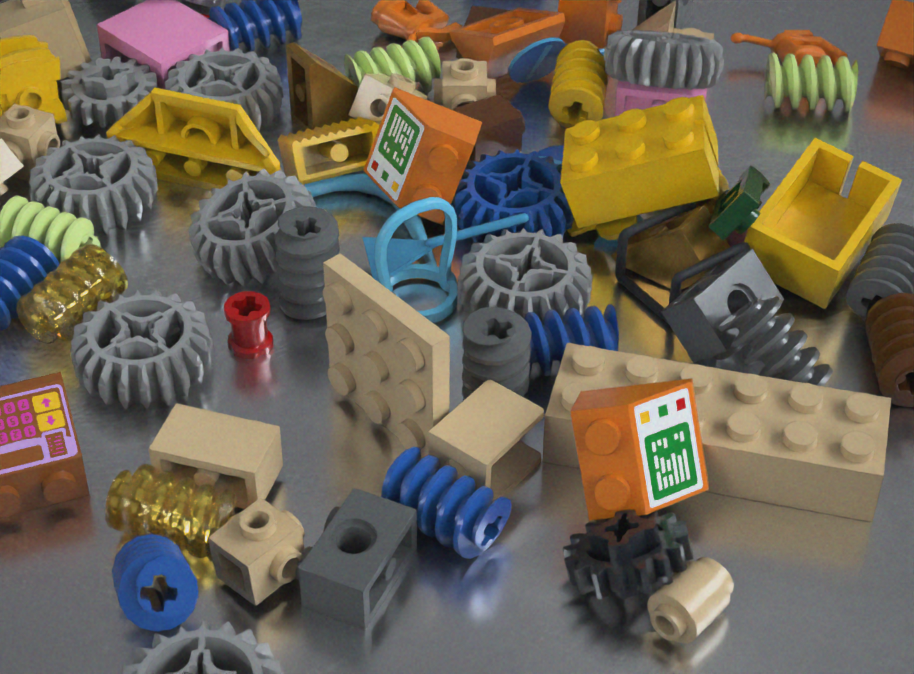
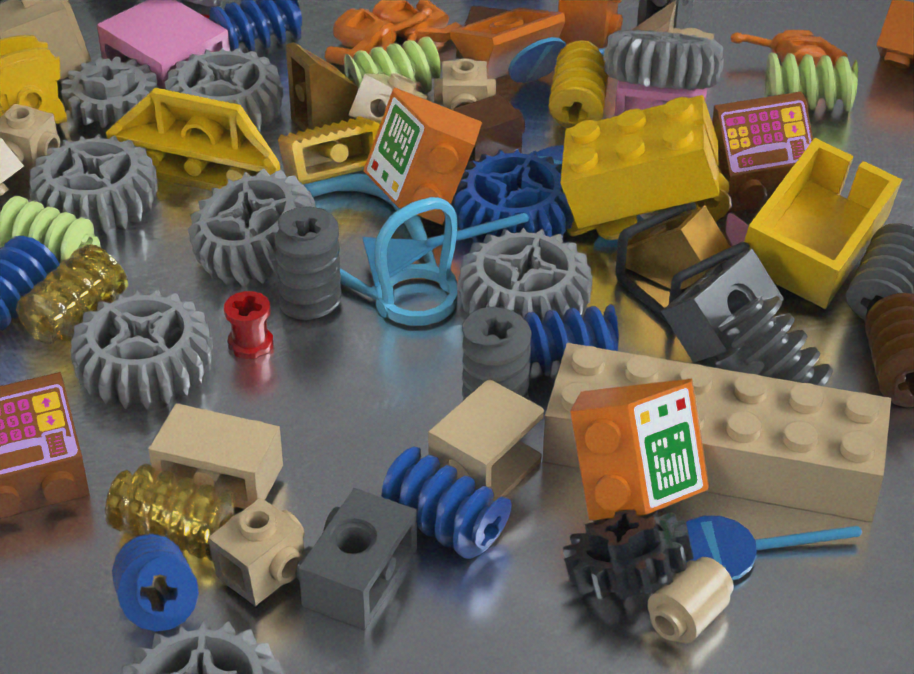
(364, 31): none -> orange piece
(385, 354): tan plate -> none
(737, 549): none -> blue piece
(738, 206): dark green plate -> none
(760, 144): none -> dark orange slope

